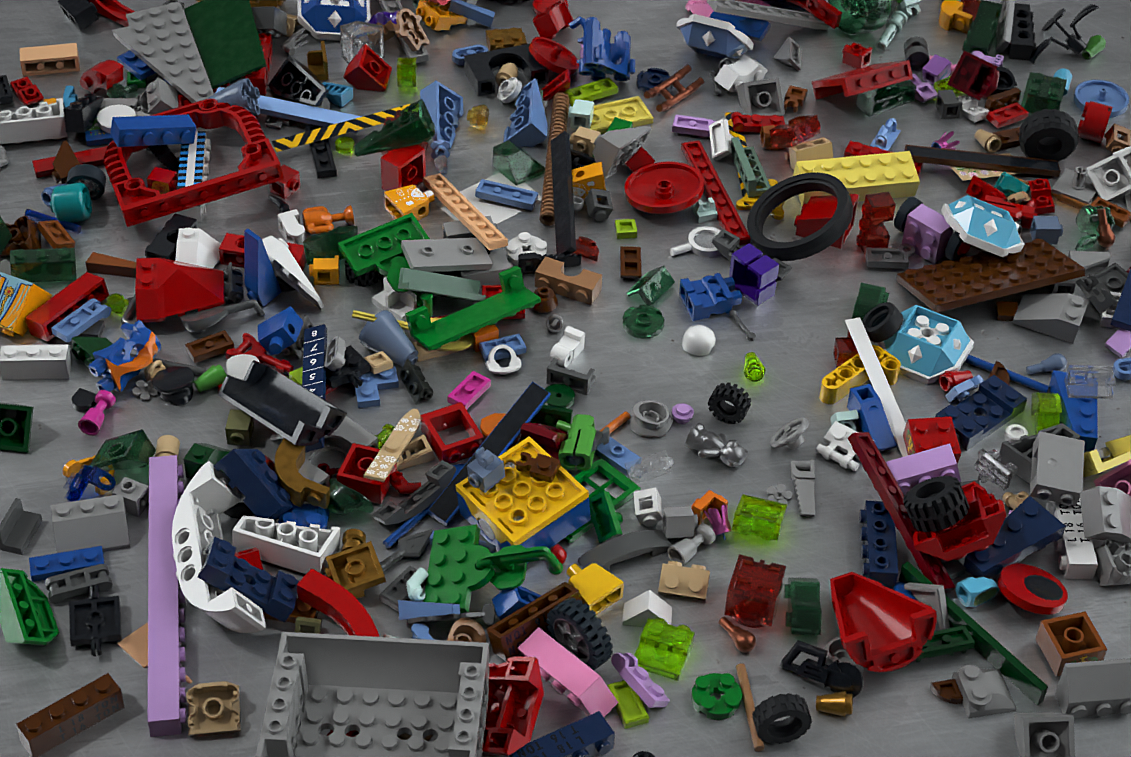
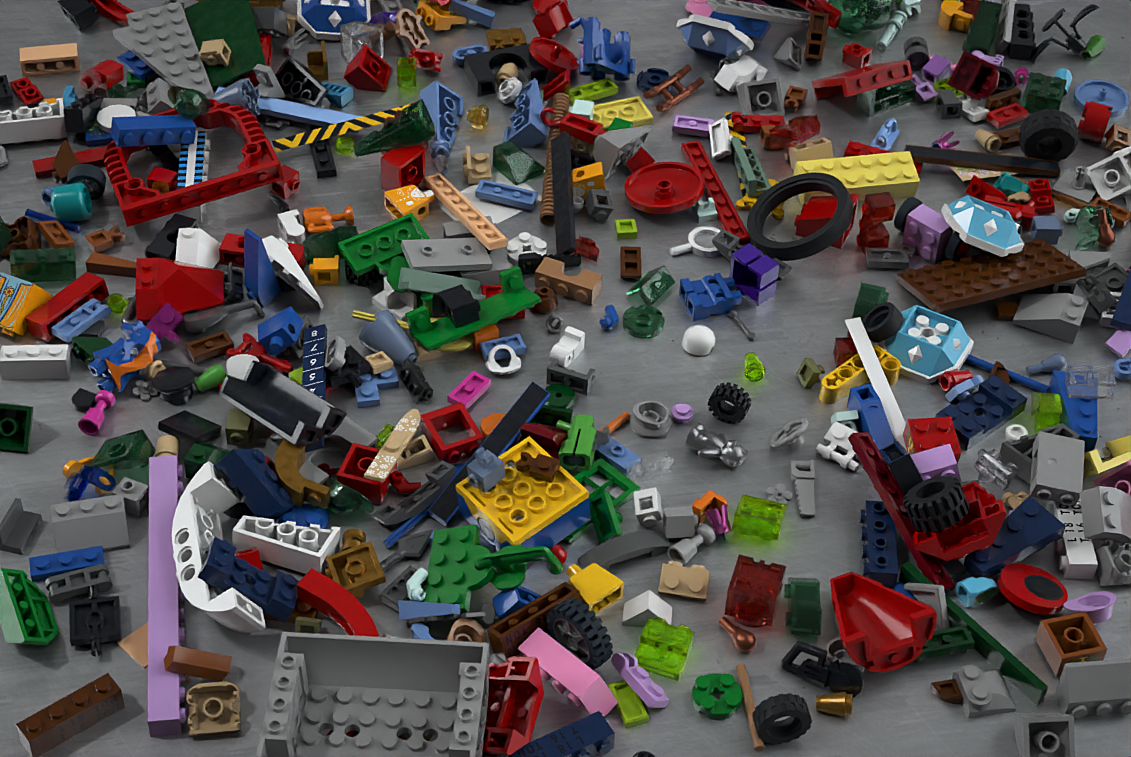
(103, 240): none -> dark orange plate
(164, 323): none -> magenta plate
(188, 102): none -> clear green piece
(189, 427): none -> black tile
(197, 663): none -> dark orange piece
(215, 52): none -> tan brick
(268, 84): none -> light grey slope
(427, 59): none -> red hips
(459, 305): none -> black brick
(476, 166): none -> tan bracket
(575, 125): none -> red piece
(611, 318): none -> blue arm
(809, 373): none -> olive tile
(816, 36): none -> reddish brown arch
(901, 466): none -> black arch
(1024, 79): none -> dark pink pin
(1070, 215): none -> light aqua arm
(1096, 604): none -> lavender piece

